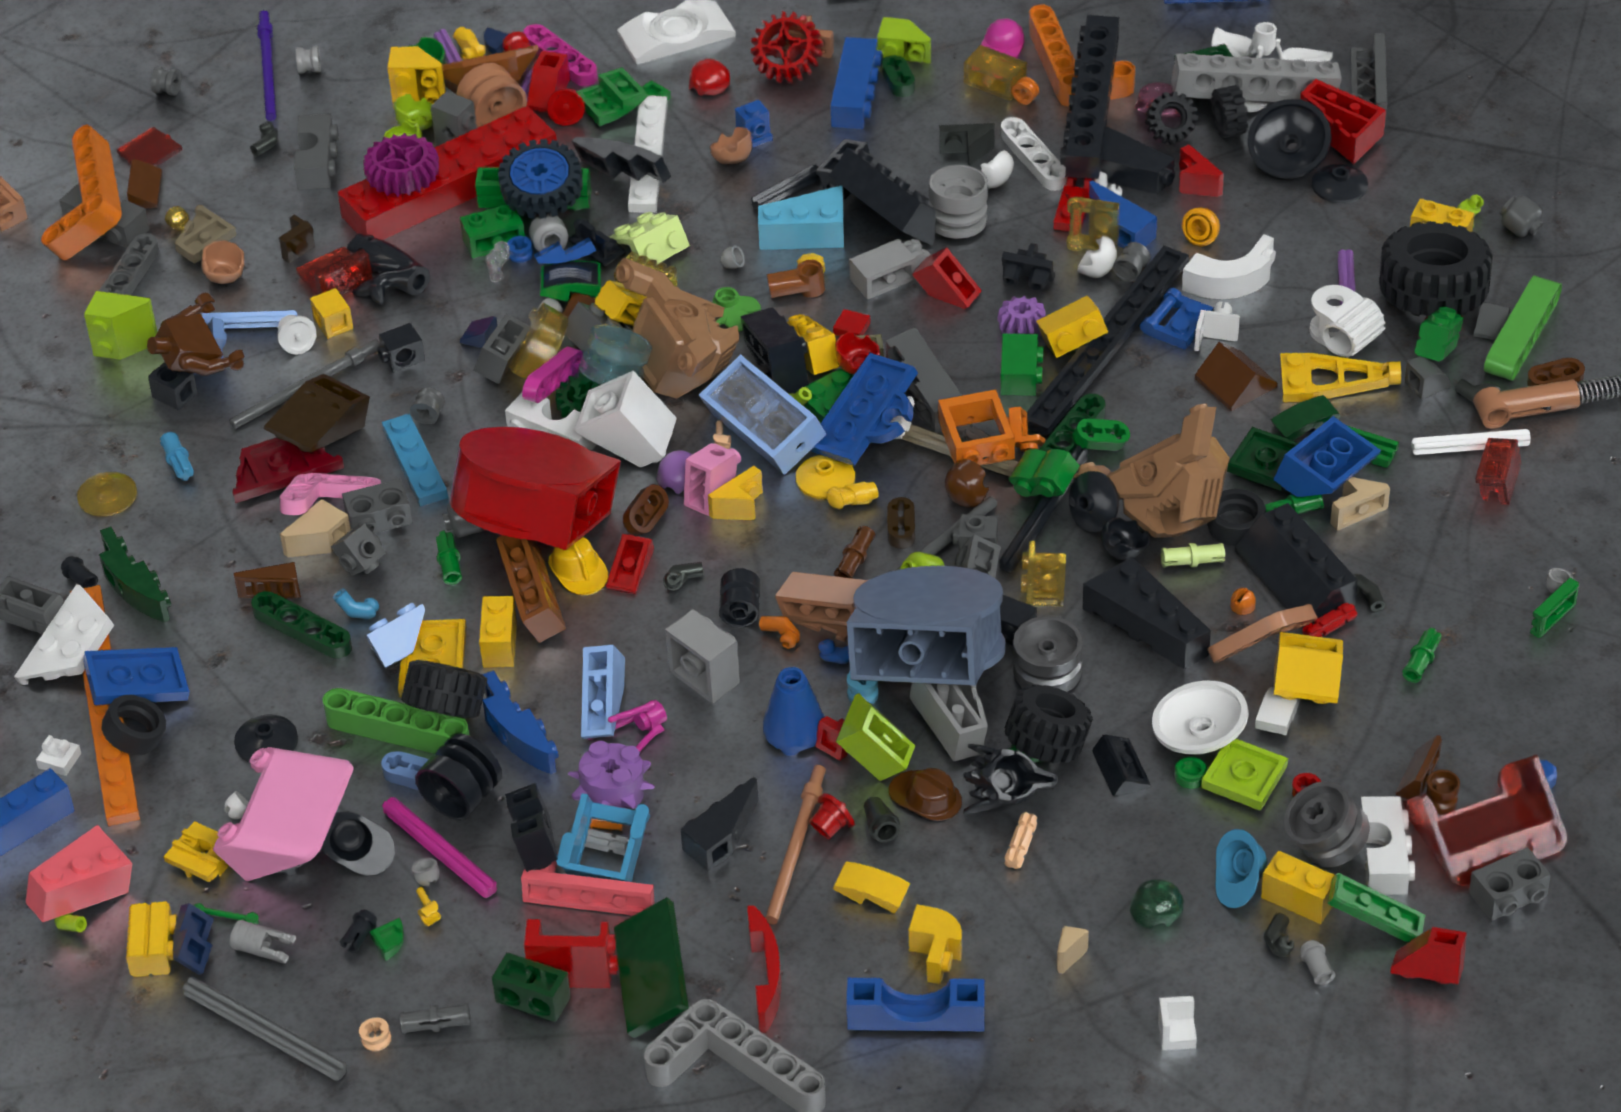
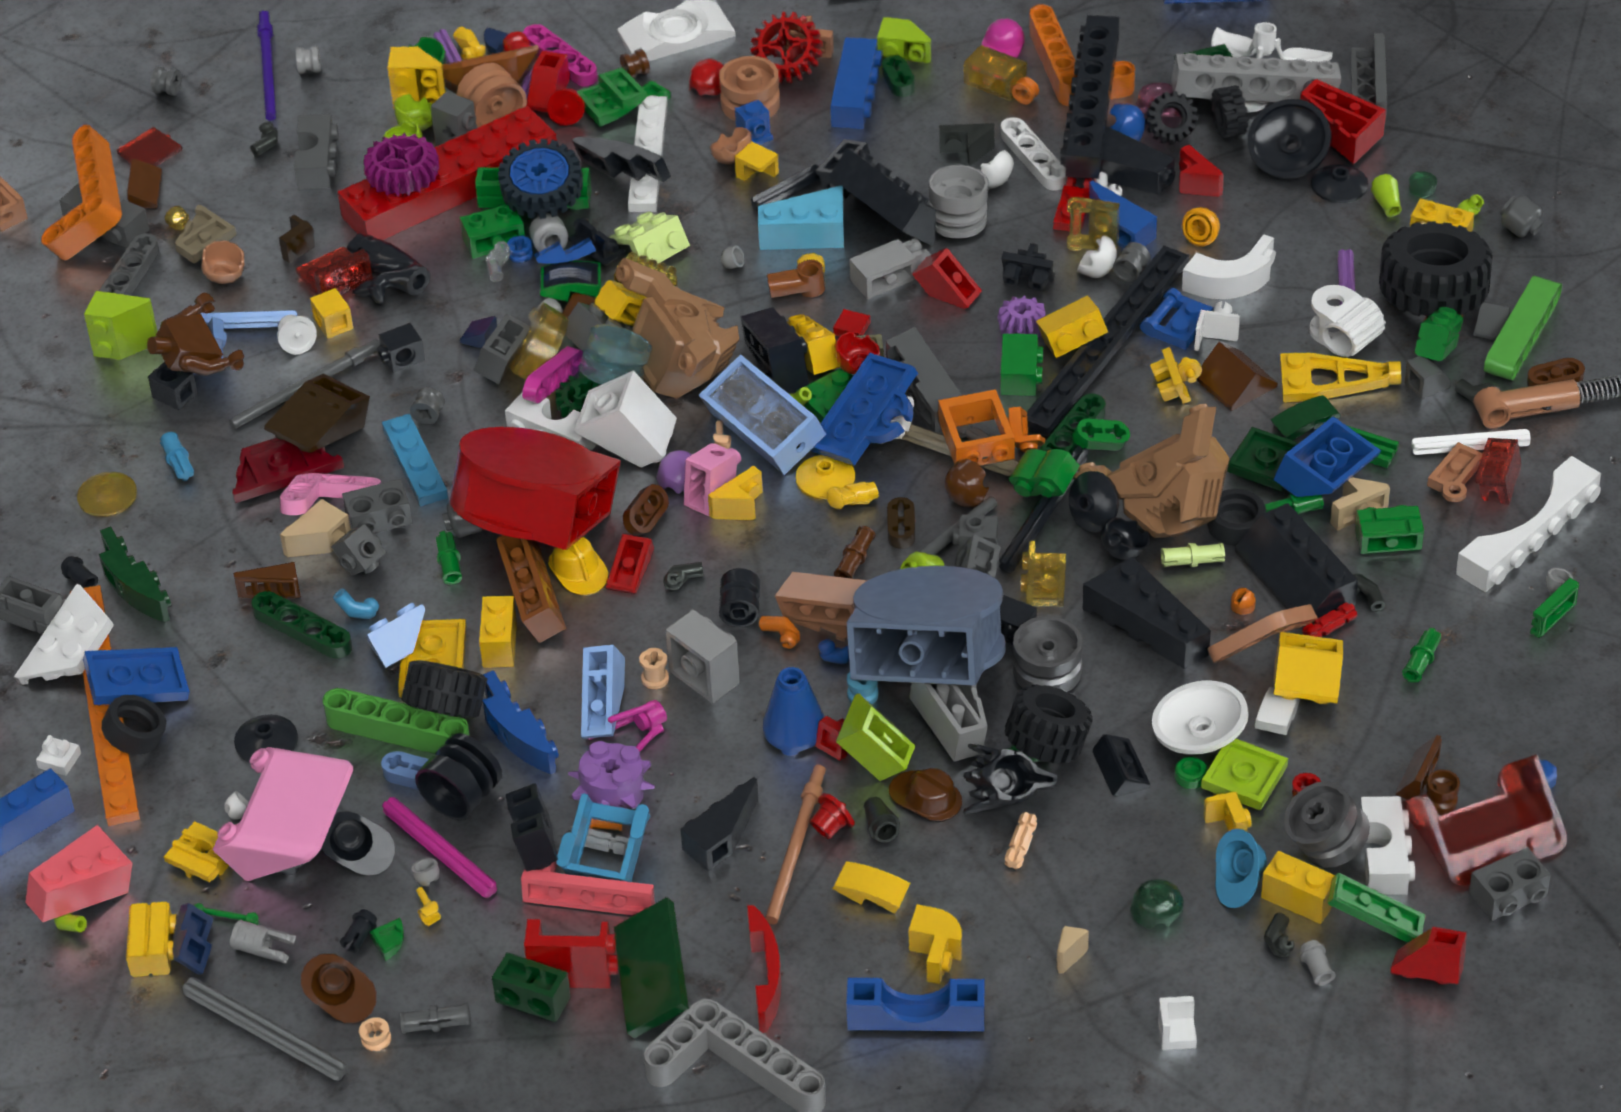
(338, 988): none -> reddish brown piece
(635, 63): none -> reddish brown wheel
(654, 672): none -> light nougat bush
(734, 306): bright green plate -> none
(747, 81): none -> nougat wheel
(754, 159): none -> yellow panel
(1129, 120): none -> blue hair
(1185, 371): none -> yellow hips
(1227, 808): none -> yellow bracket
(1386, 192): none -> lime cone
(1389, 529): none -> green brick
(1422, 184): none -> clear green tile
(1455, 472): none -> nougat hinge
(1493, 556): none -> white arch

